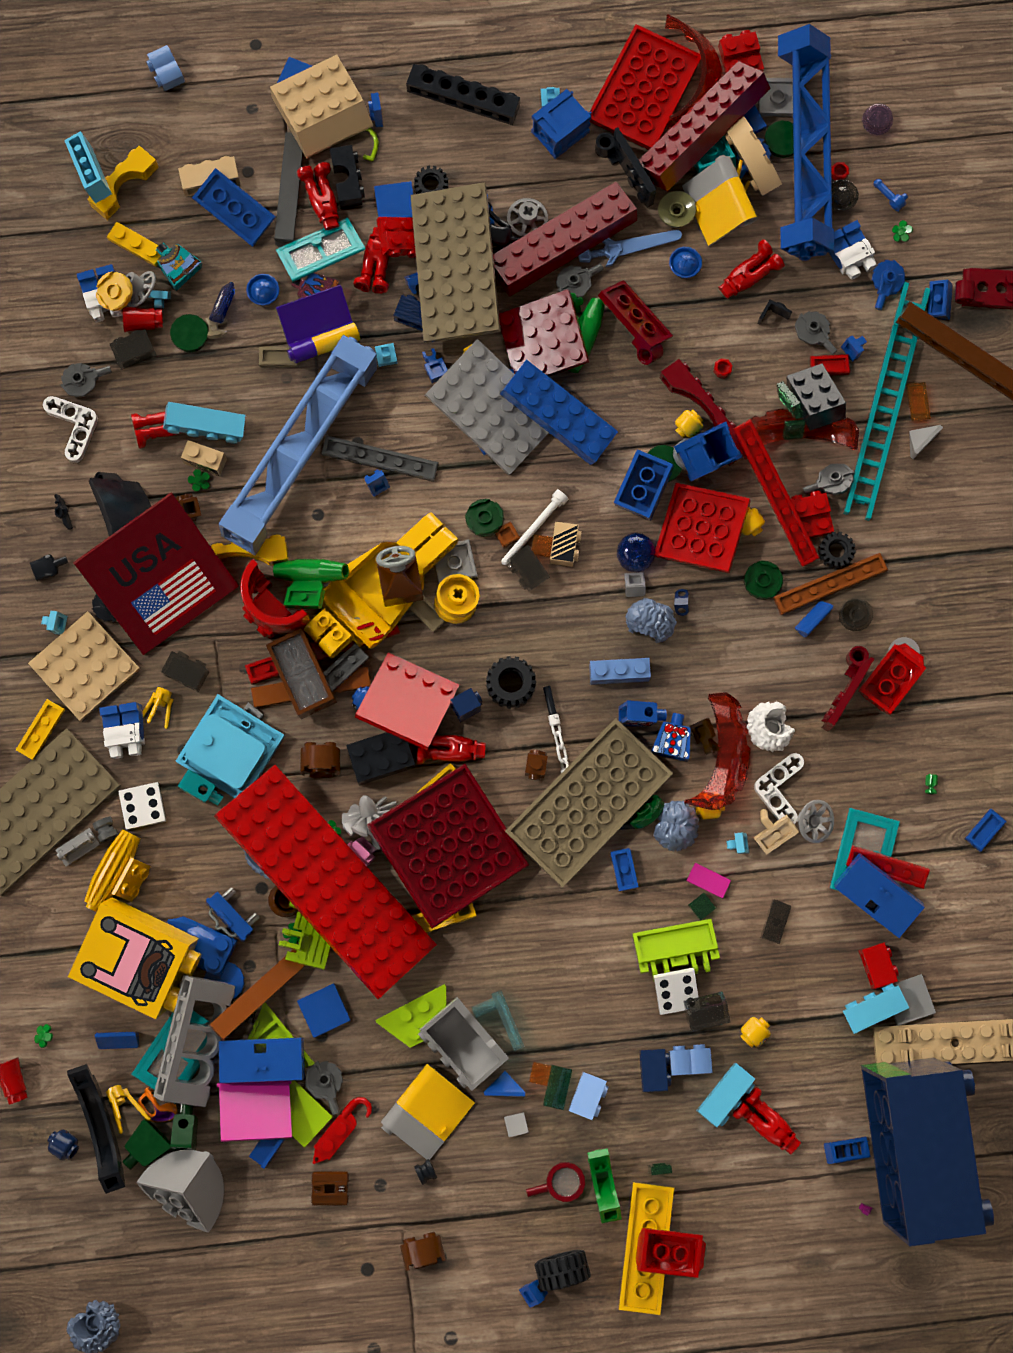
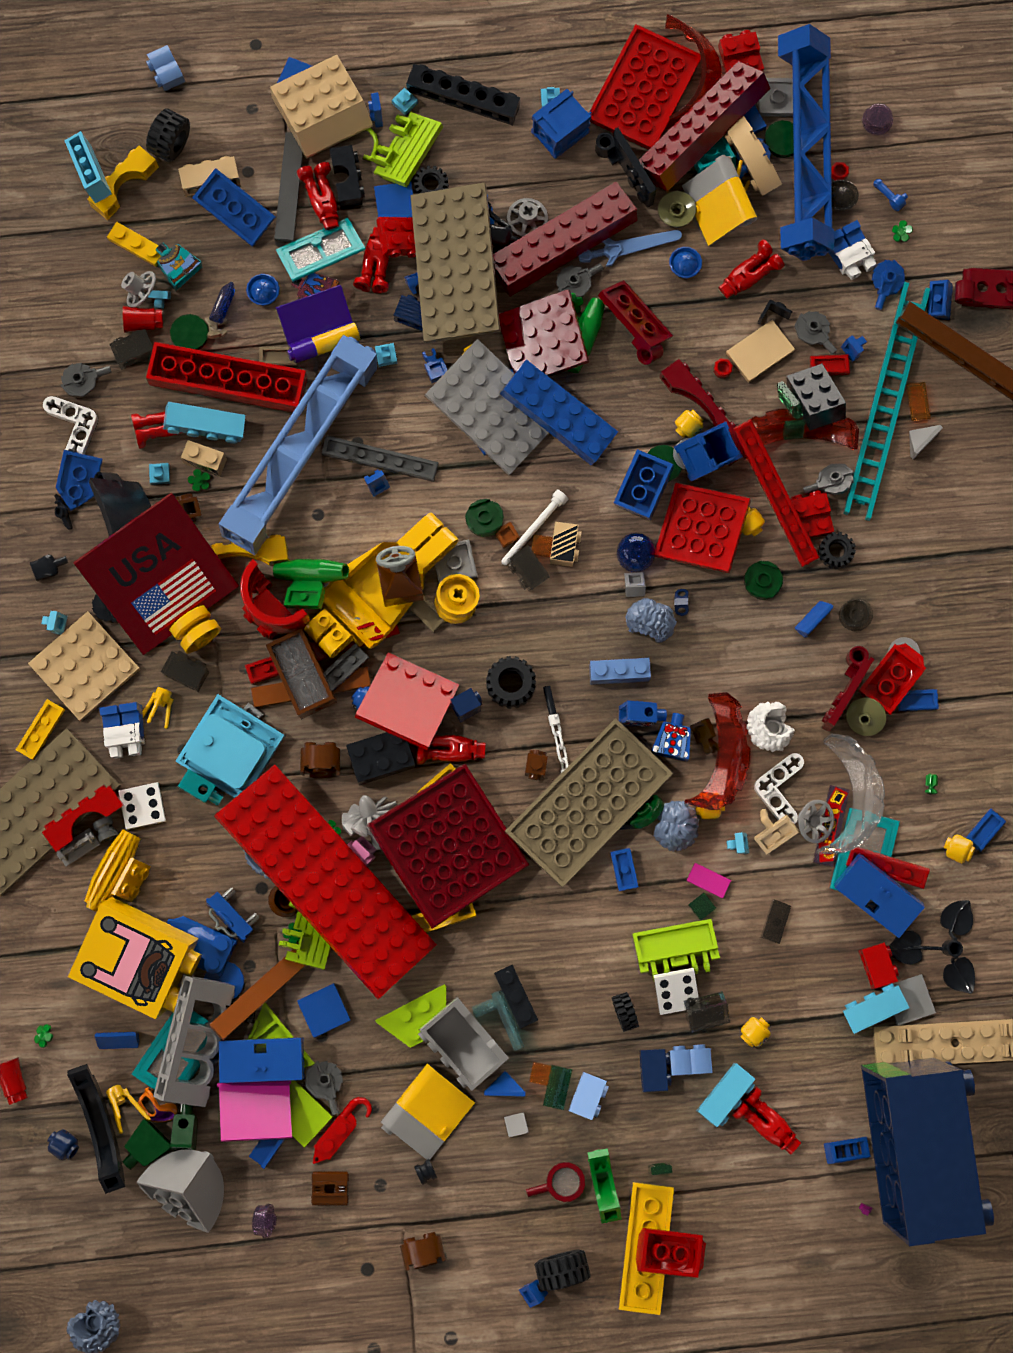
(61, 832): none -> red arch
(74, 477): none -> blue tile
(88, 283): hips -> none
(114, 291): yellow tile -> none
(159, 473): none -> medium azure tile
(168, 135): none -> black tyre
(195, 629): none -> yellow wheel
(226, 377): none -> red brick
(264, 1220): none -> clear purple piece
(404, 101): none -> medium azure tile
(406, 153): none -> lime hinge
(516, 996): none -> black arch
(625, 1011): none -> black tyre
(760, 351): none -> tan tile
(830, 584): dark orange tile -> none
(837, 799): none -> tile
(867, 794): none -> clear windscreen
(870, 708): none -> olive dish
(919, 700): none -> blue tile
(959, 849): none -> yellow head
(959, 920): none -> black plant

